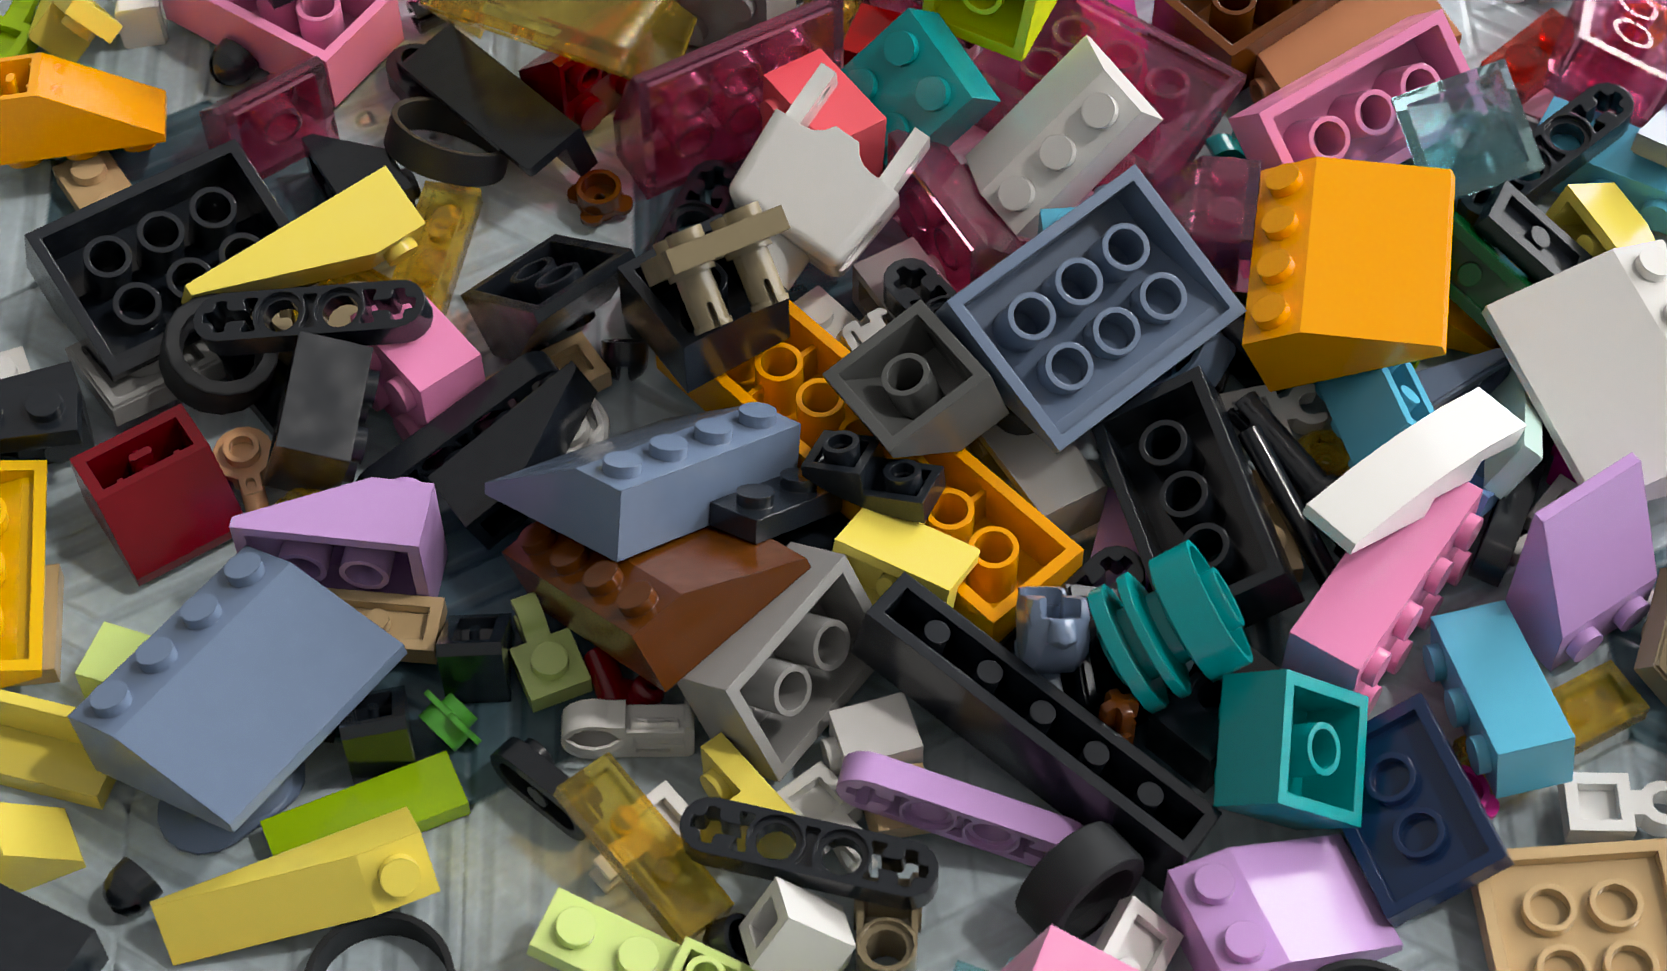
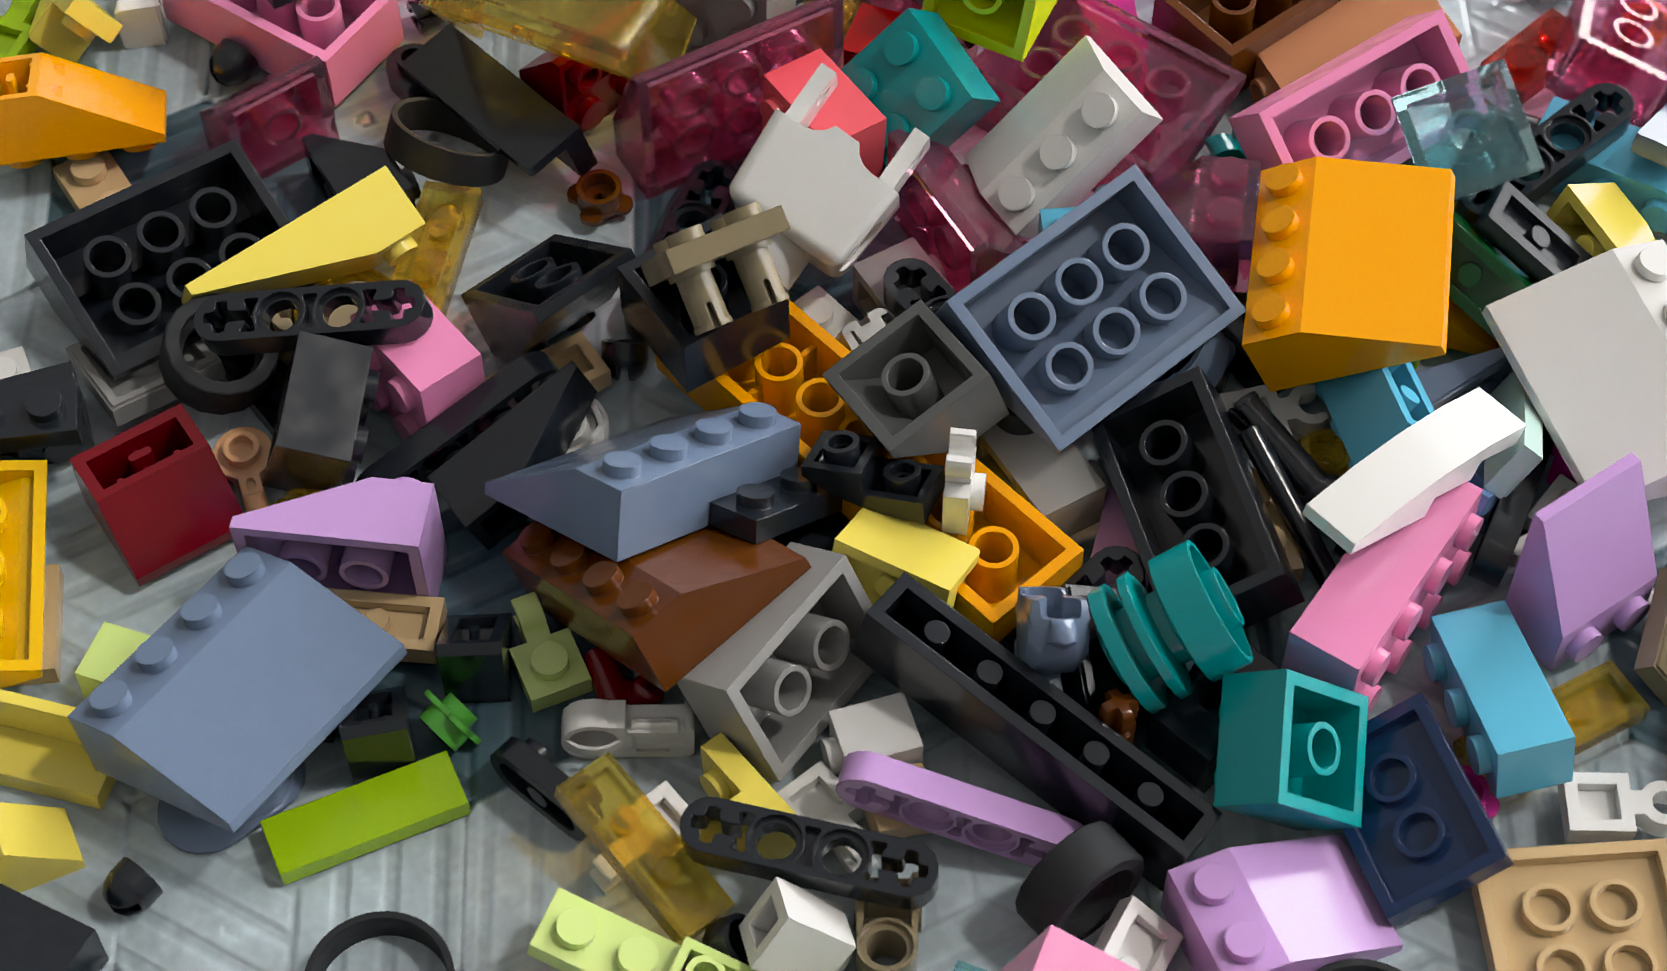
(300, 890): light yellow slope -> none
(963, 486): none -> white plate

